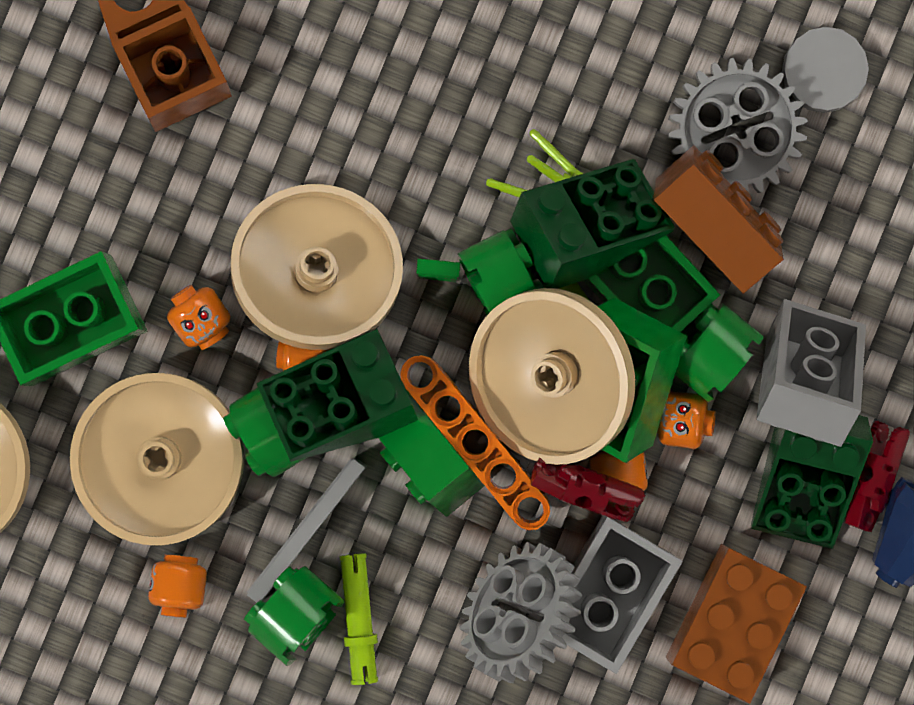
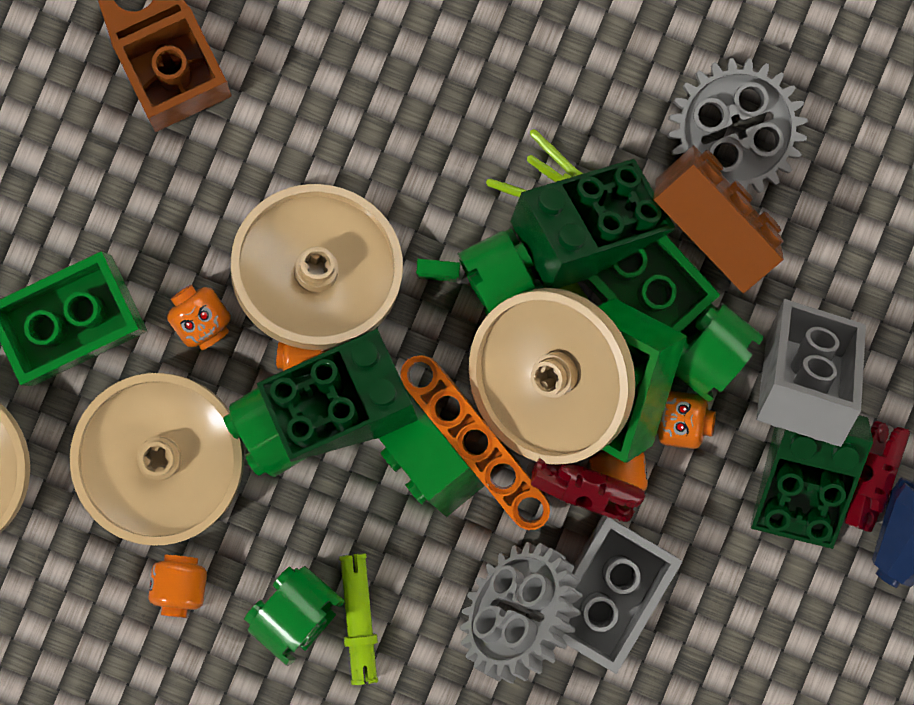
(306, 529): light grey tile -> none
(735, 623): dark orange brick -> none
(826, 69): light grey tile -> none

